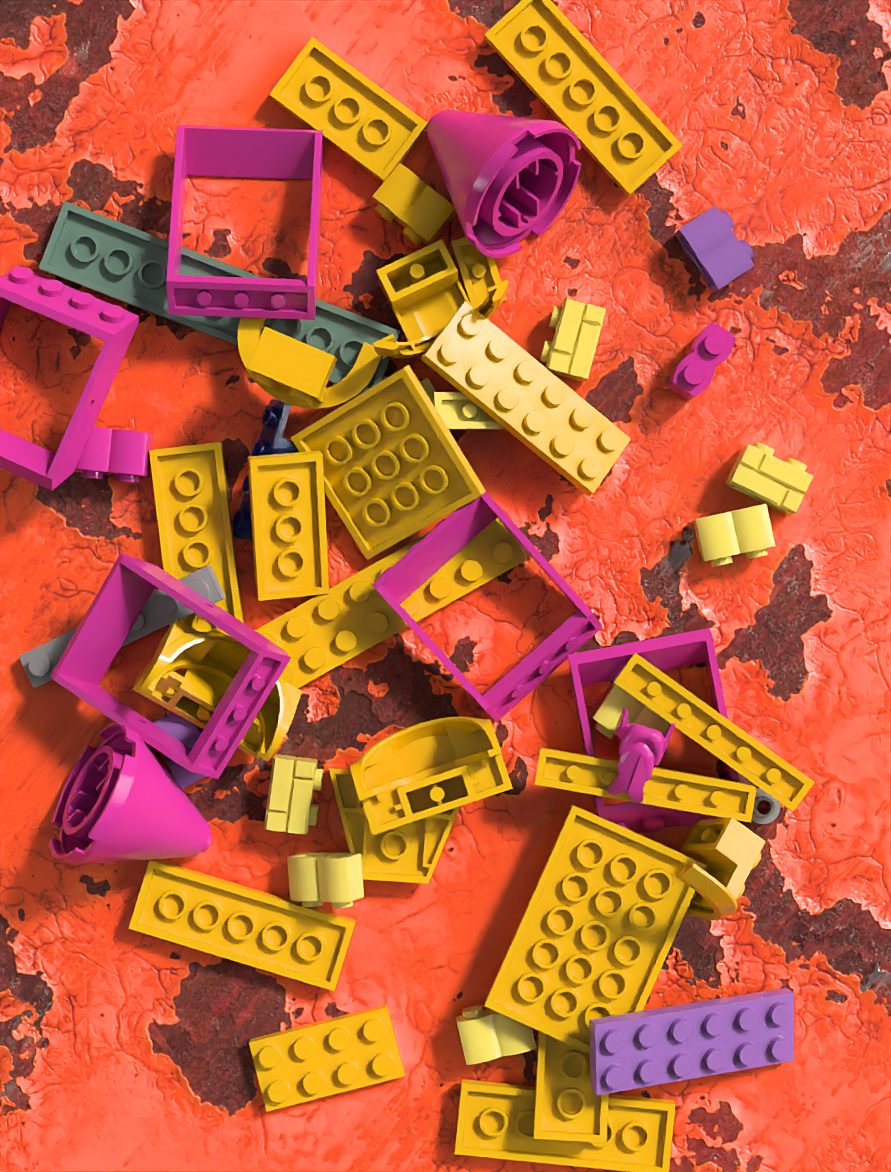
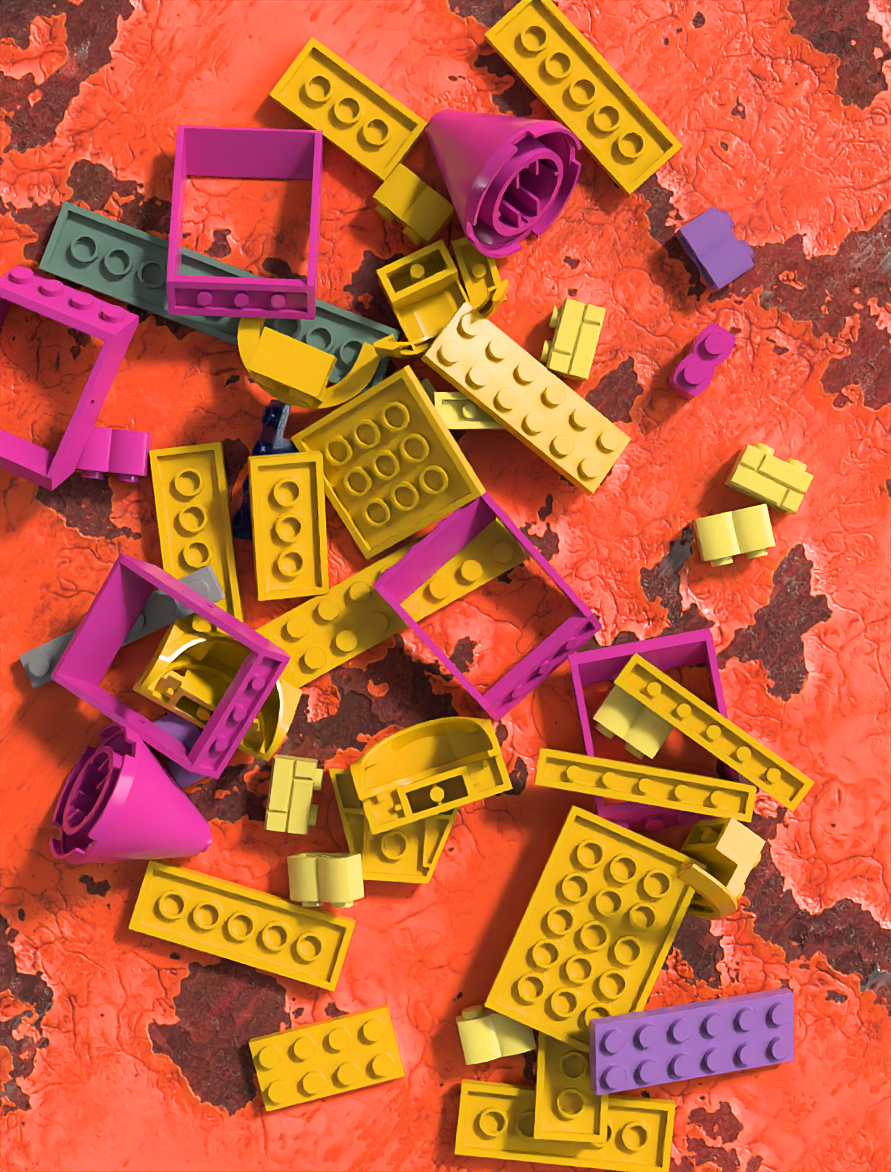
(639, 752): dark pink hair -> none
(772, 812): light grey plate -> none

